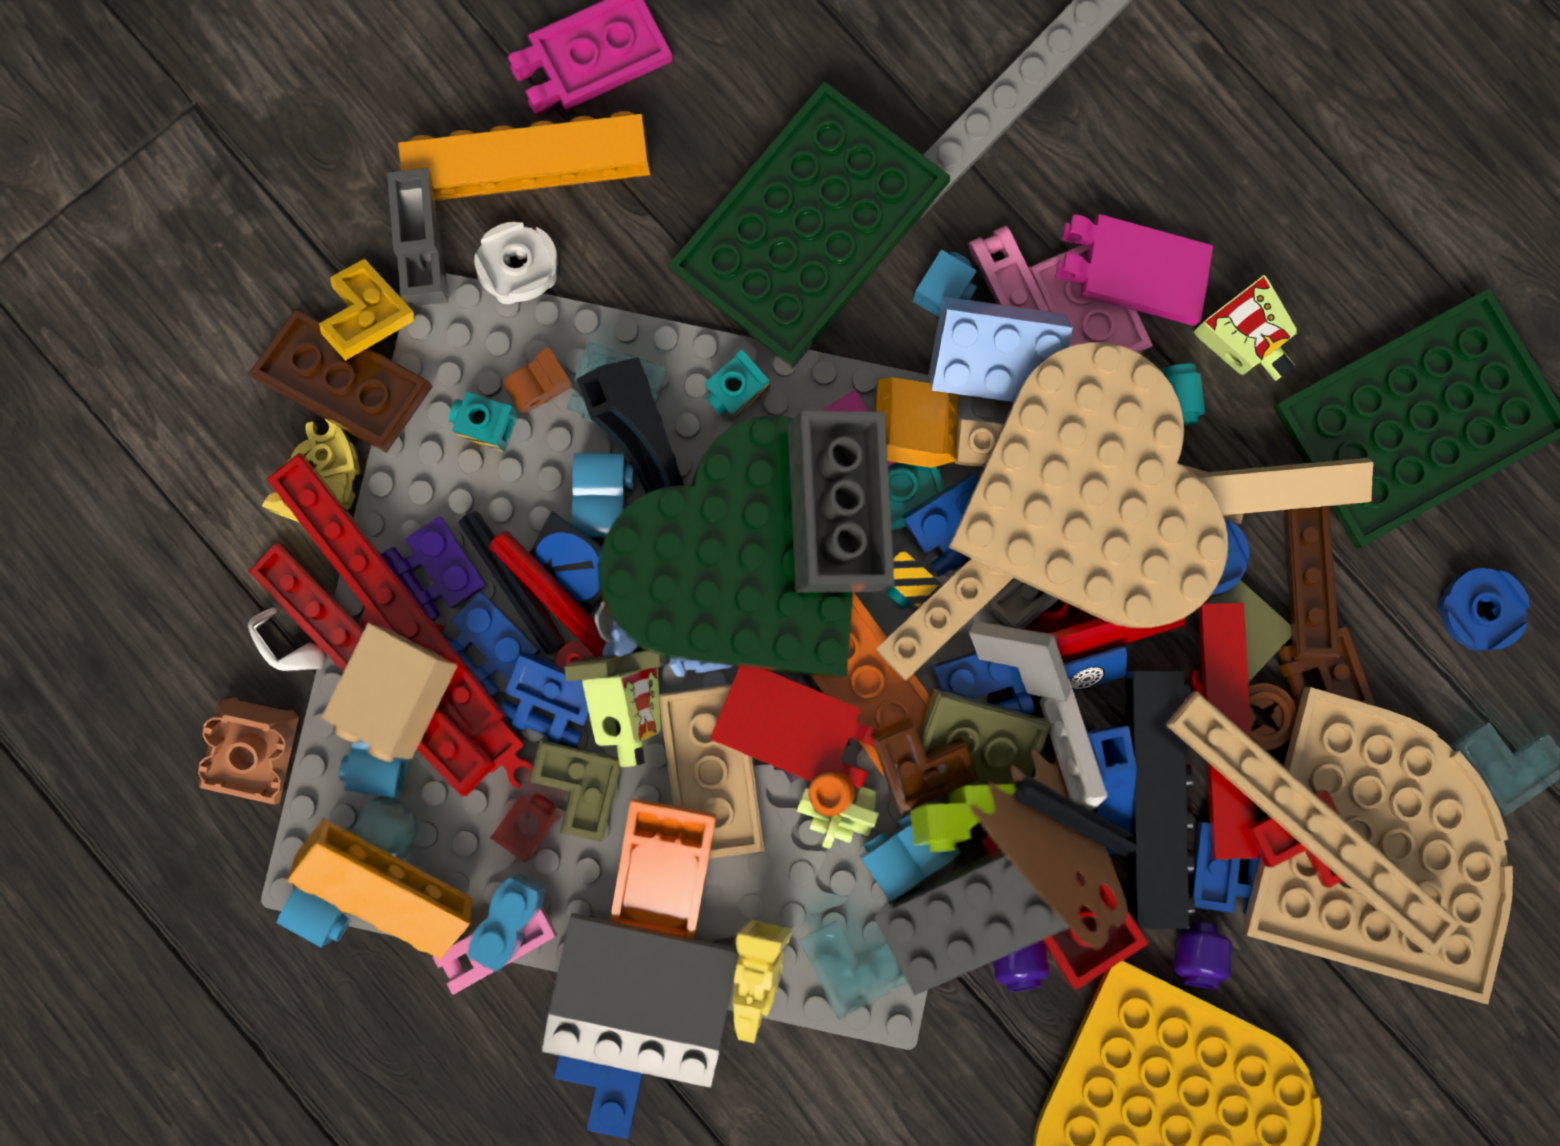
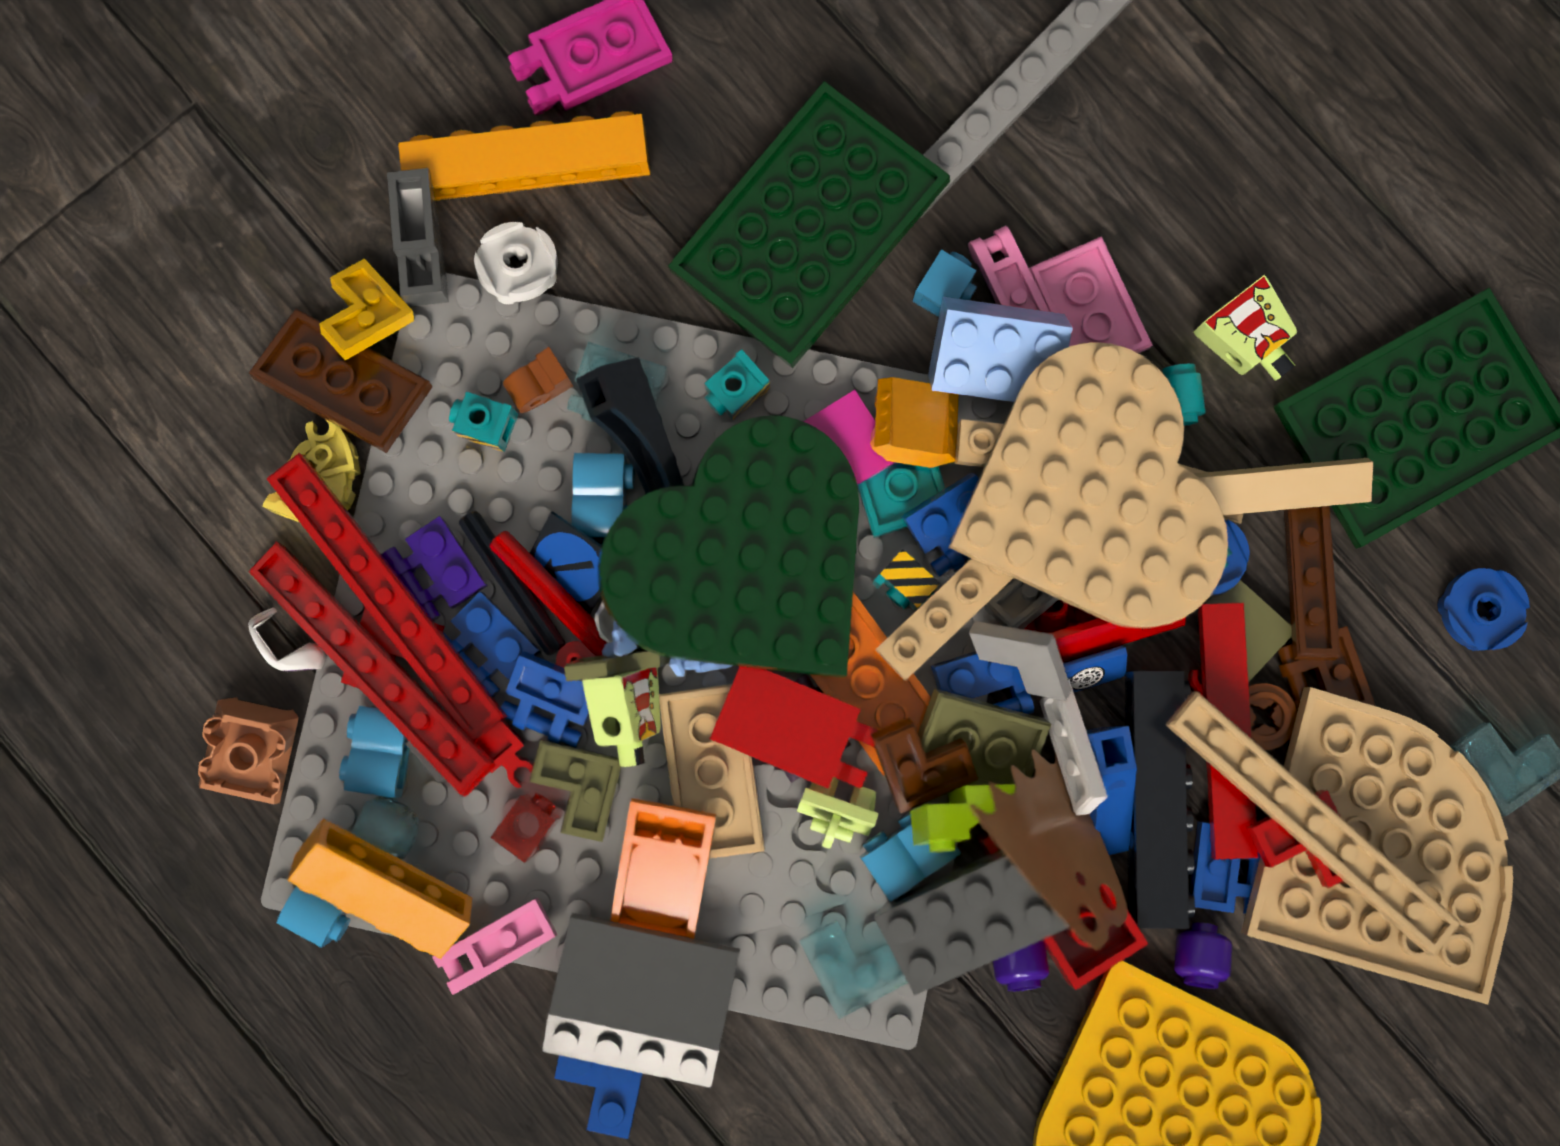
(388, 693): tan brick -> none
(503, 932): dark azure brick -> none
(757, 974): light yellow piece -> none
(831, 793): orange tile -> none
(840, 501): dark grey brick -> none
(1074, 815): black axle -> none
(1138, 267): dark pink tile -> none

